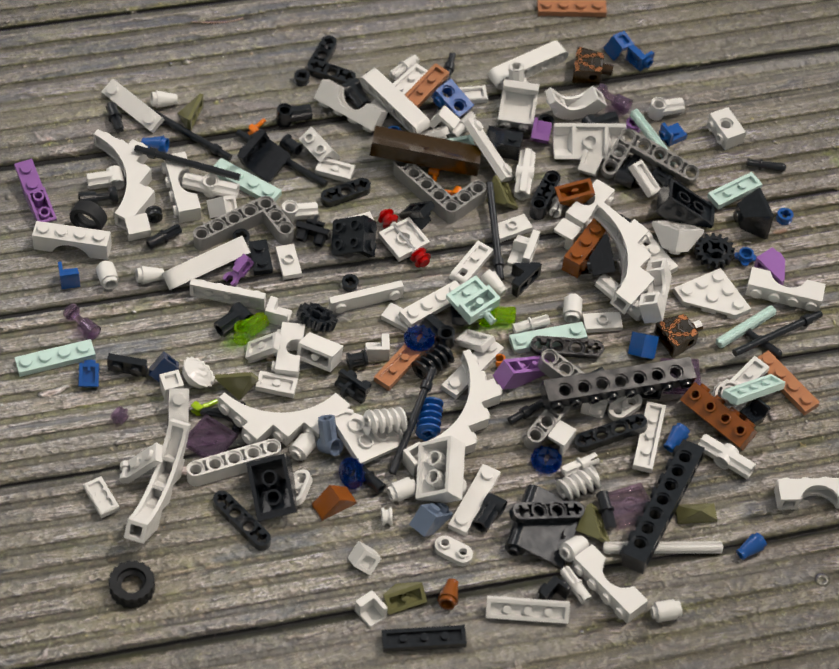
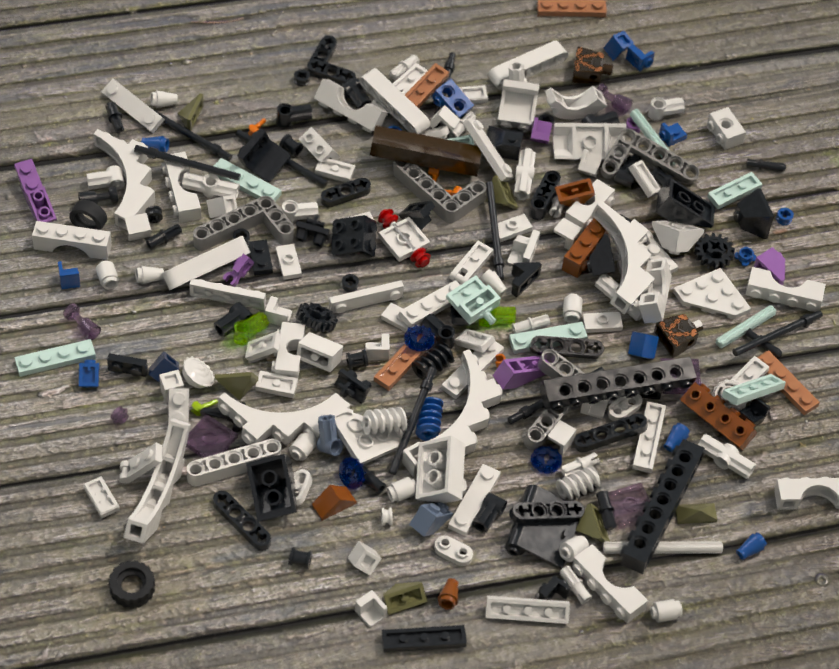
(300, 558): none -> black bush

